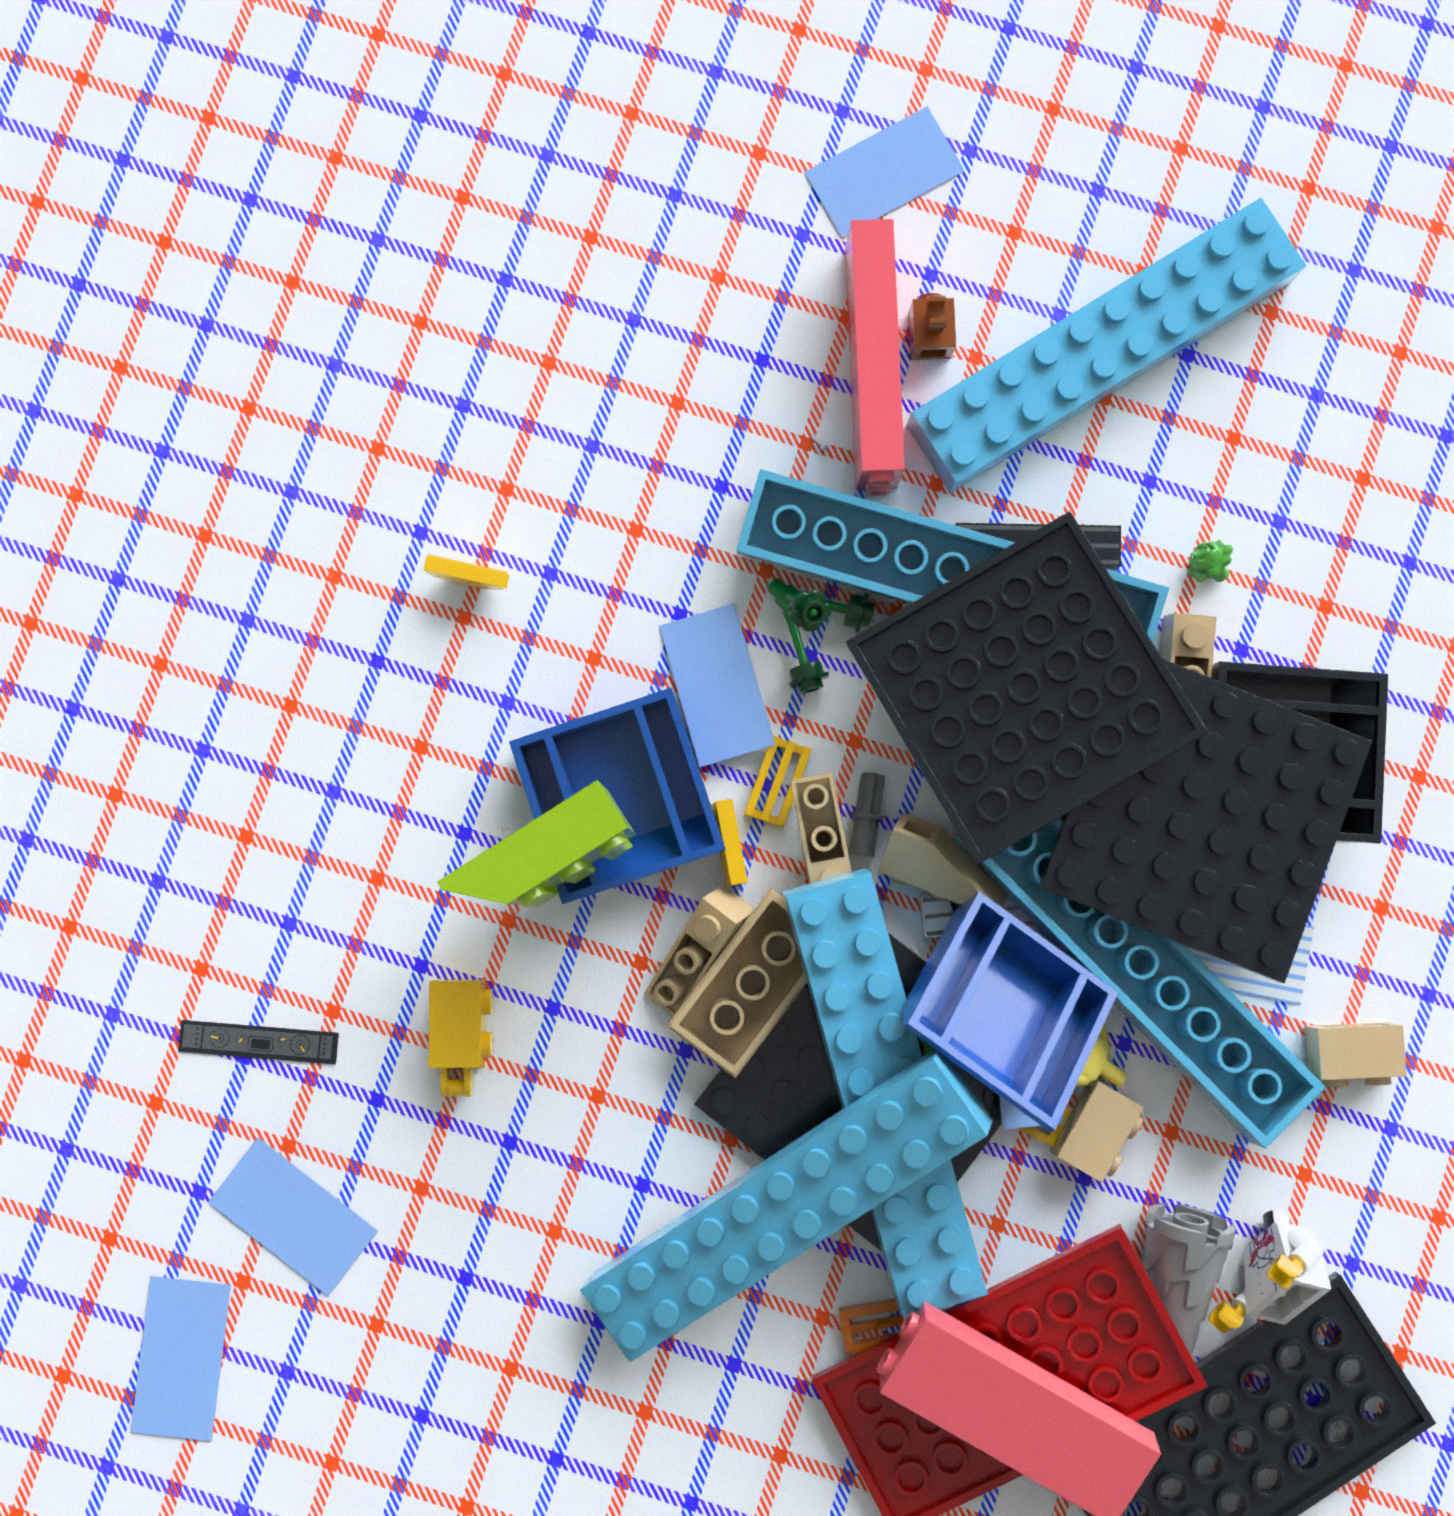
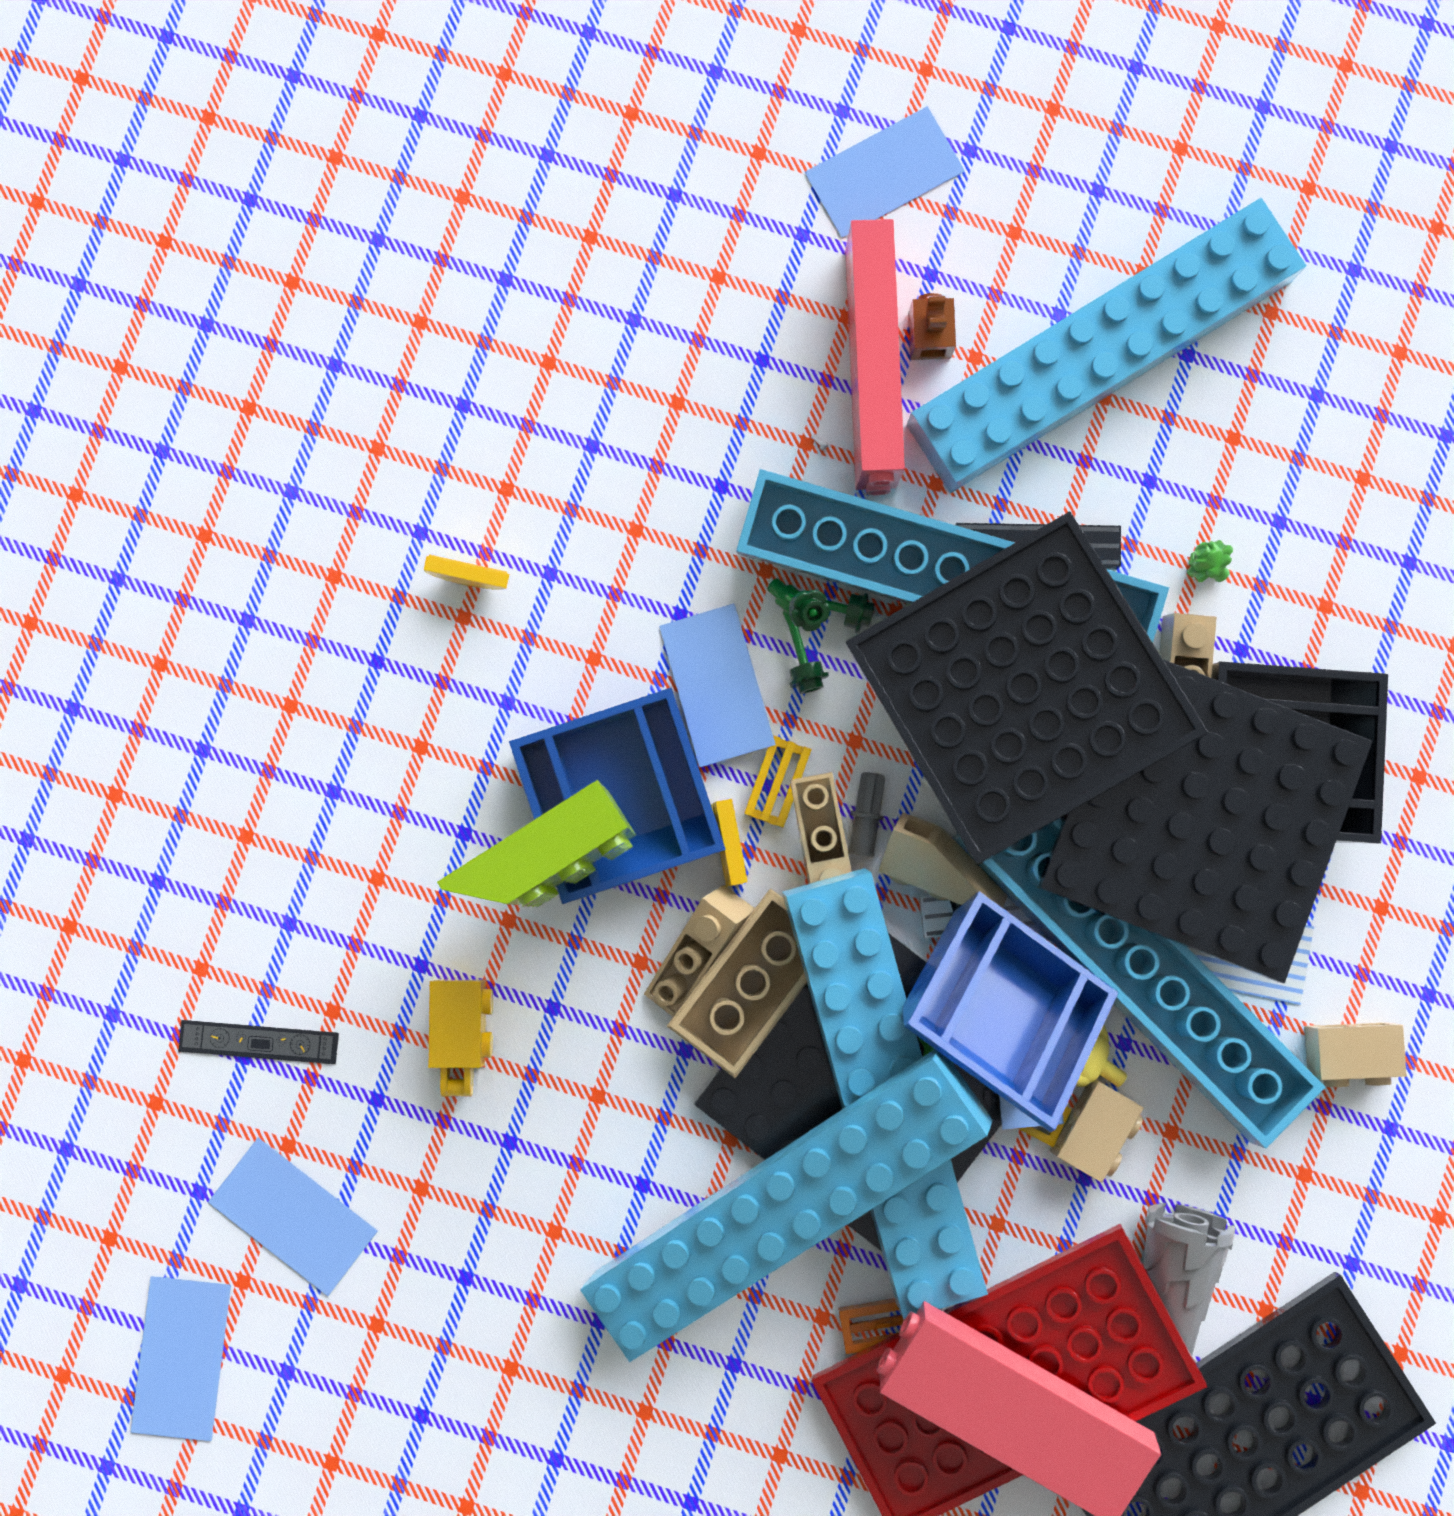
(1281, 1275): white torso -> none

